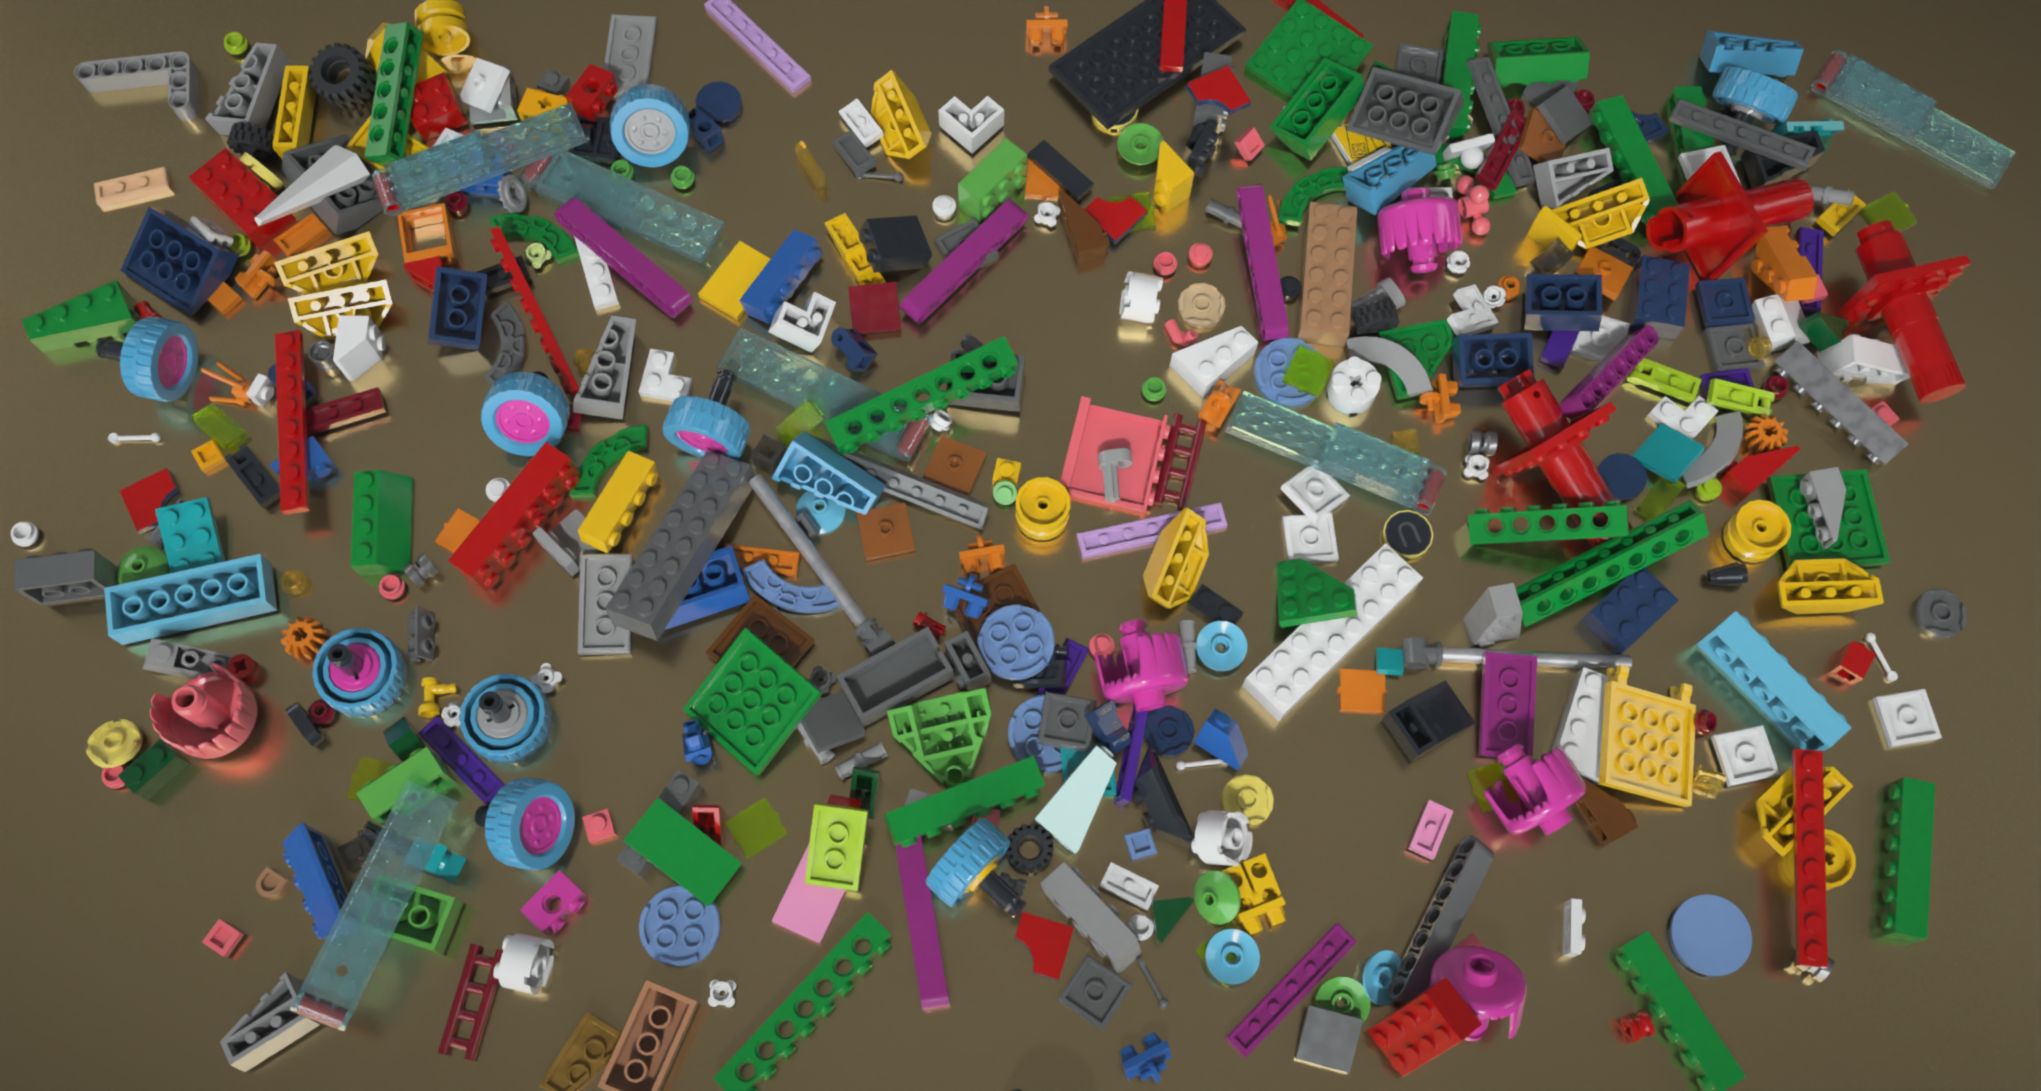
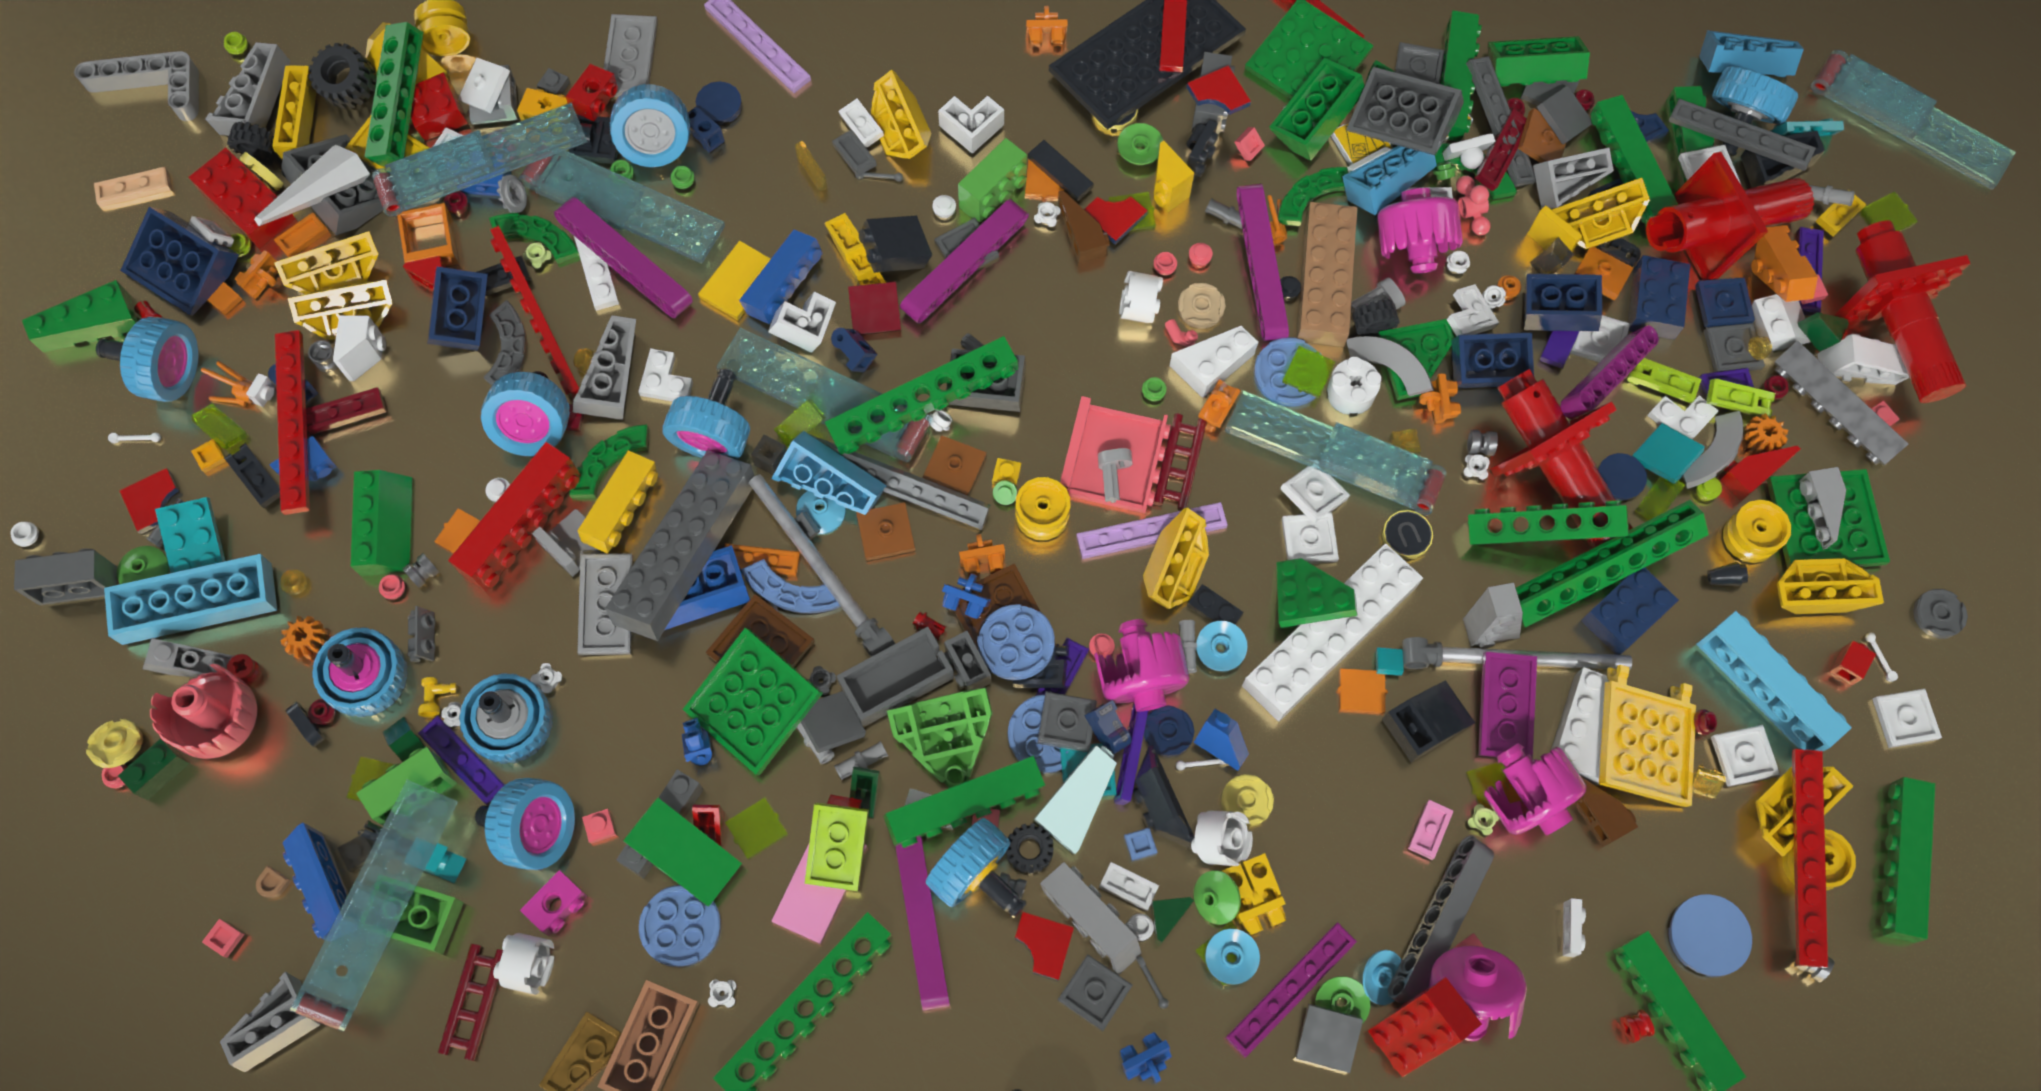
(1490, 819): none -> yellowish green plate

